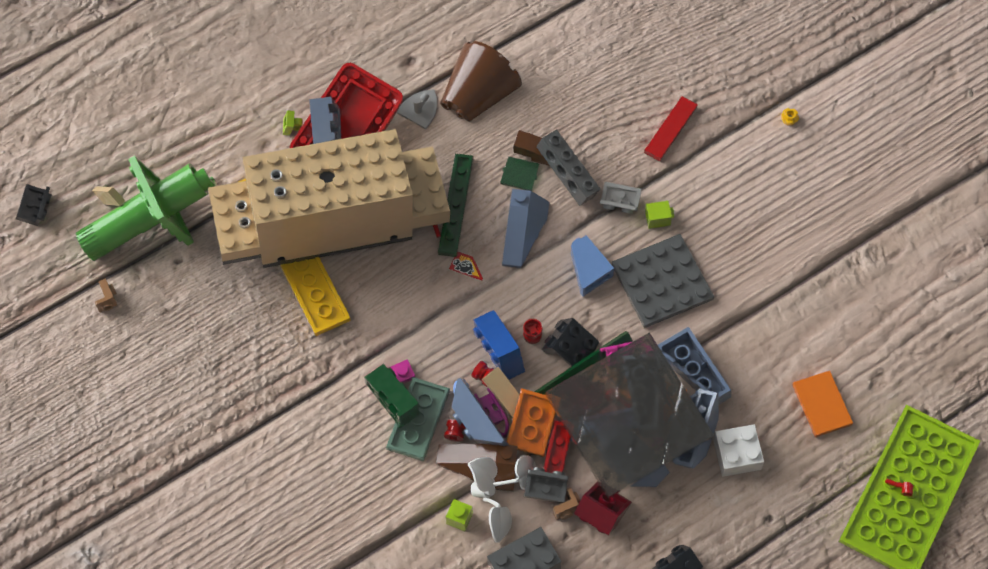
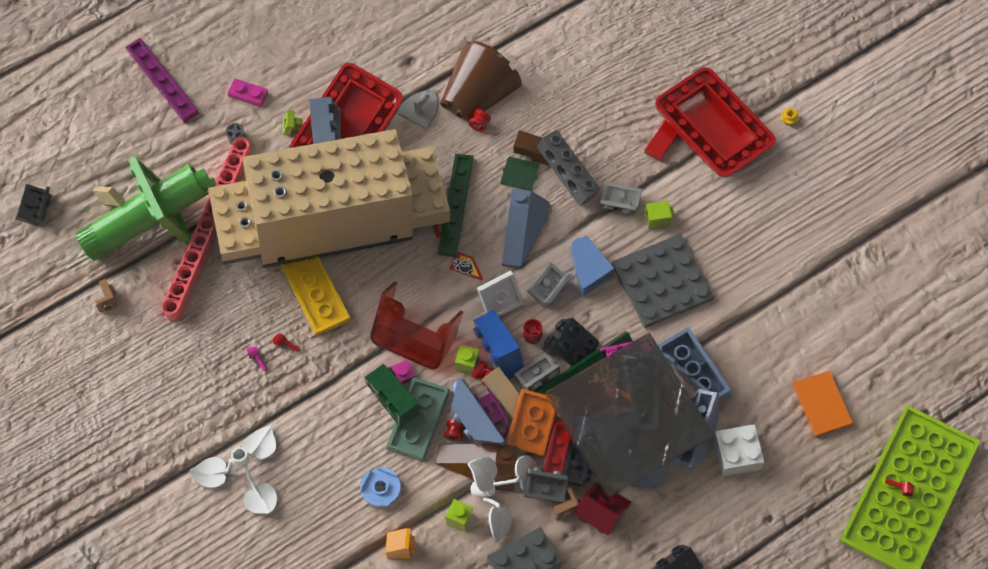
(162, 80): none -> magenta tile
(202, 235): none -> coral beam
(212, 471): none -> white plant
(234, 129): none -> dark grey wheel
(248, 92): none -> dark pink plate
(252, 353): none -> dark pink hand
(279, 339): none -> red hand
(384, 498): none -> light blue plate
(400, 544): none -> light orange slope
(408, 338): none -> clear red windscreen
(466, 359): none -> lime brick
(479, 120): none -> red wheel
(501, 294): none -> white tile
(537, 373): none -> light grey bracket
(548, 285): none -> light grey bracket
(576, 467): none -> black bracket
(714, 122): none -> red wedge

